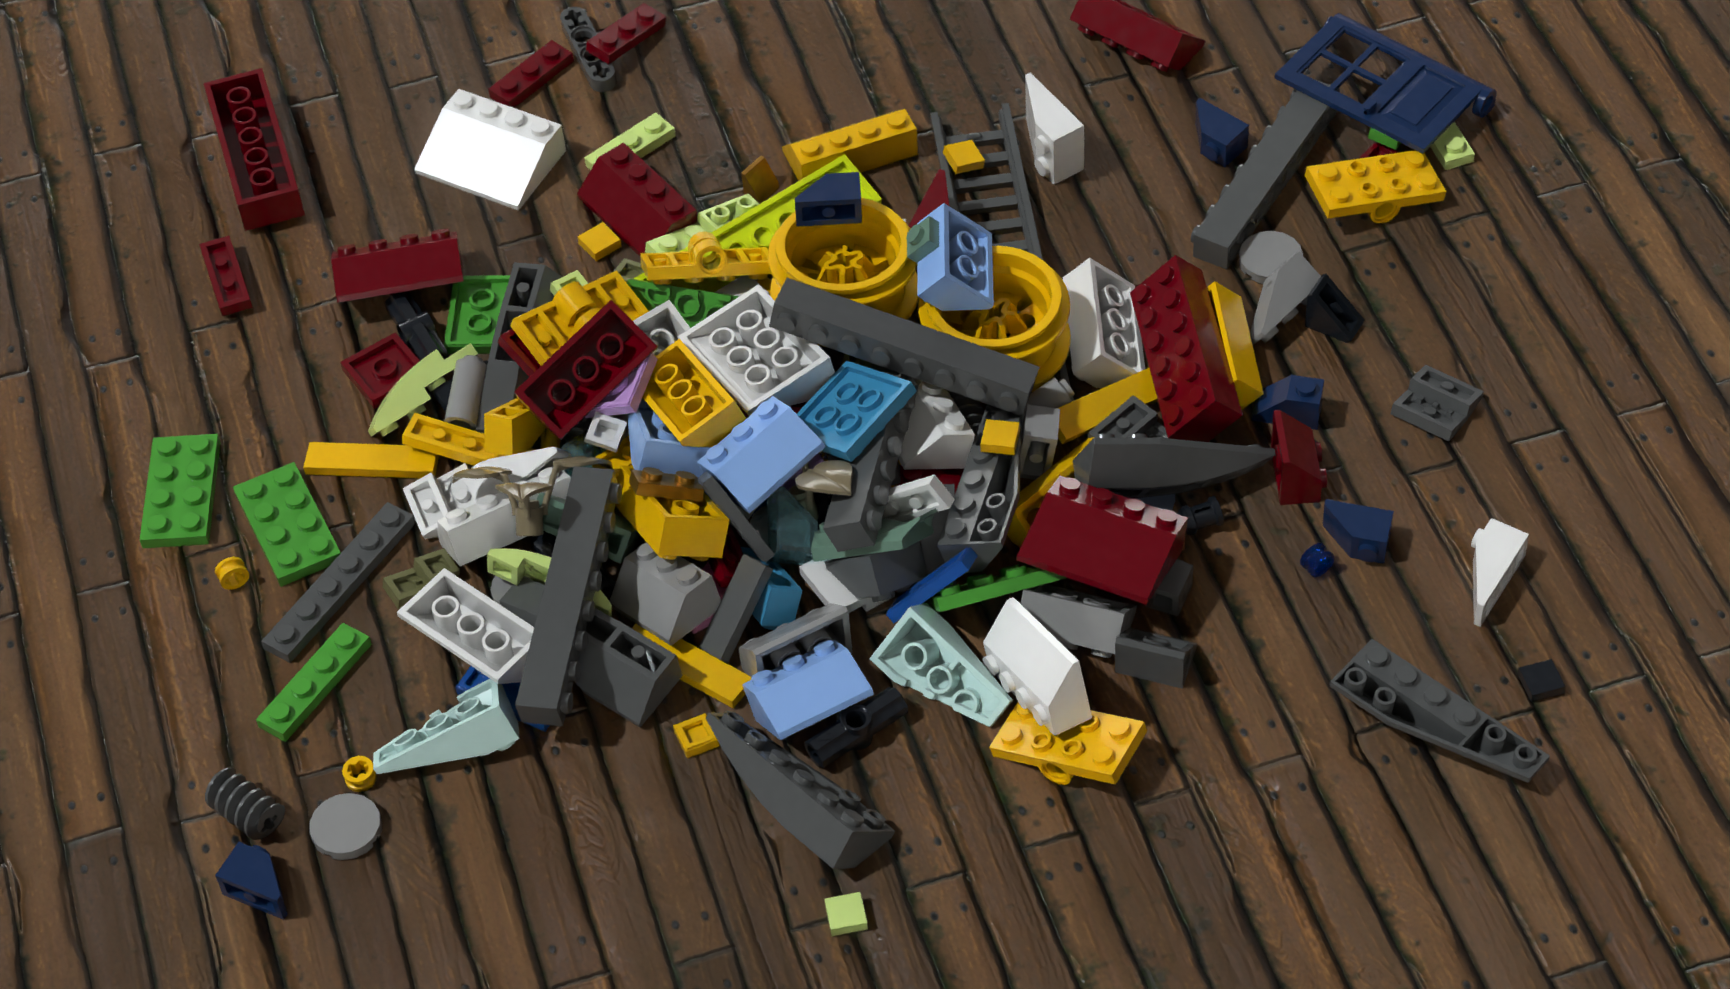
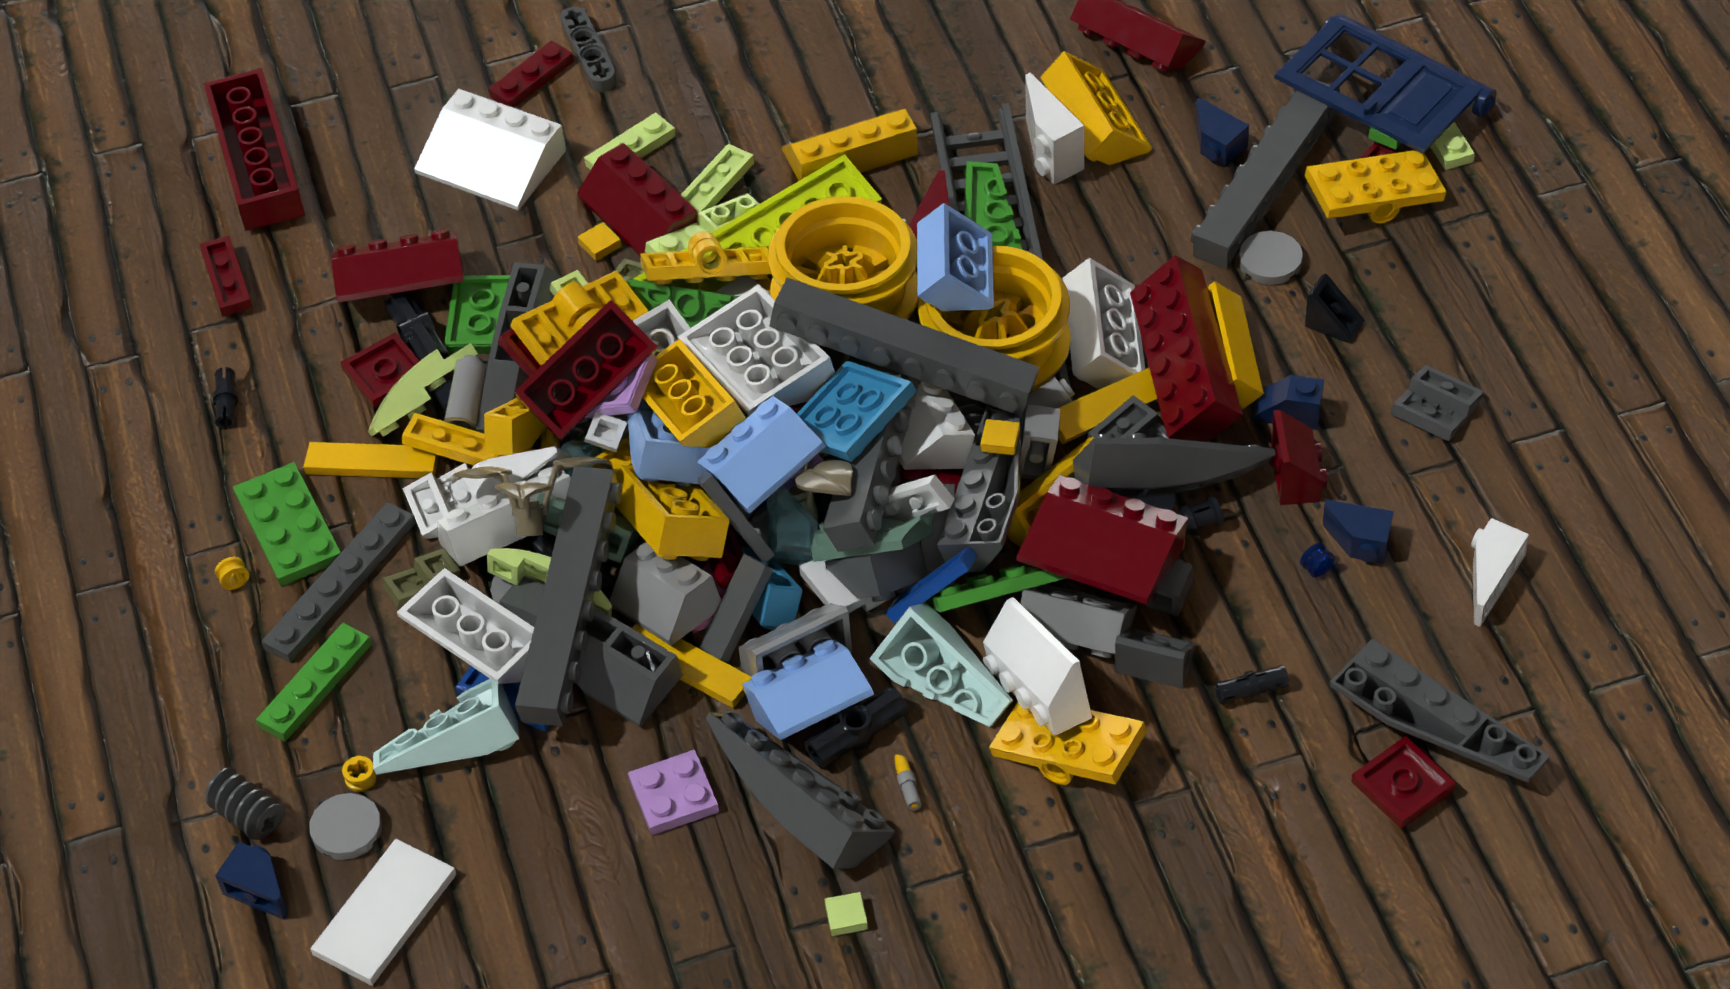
(180, 491): bright green plate -> none
(225, 398): none -> black pin
(383, 912): none -> white tile
(626, 33): dark red plate -> none
(655, 483): pearl gold plate -> none
(673, 792): none -> lavender plate
(695, 736): yellow tile -> none
(718, 178): none -> yellowish green plate
(759, 180): pearl gold slope -> none
(830, 201): dark blue slope -> none
(907, 782): none -> light grey piece
(922, 239): sand green plate -> none
(963, 156): yellow tile -> none
(988, 203): none -> bright green wing
(1090, 96): none -> yellow slope
(1251, 684): none -> black pin
(1281, 295): light grey slope -> none
(1403, 782): none -> dark red plate
(1541, 680): black tile -> none

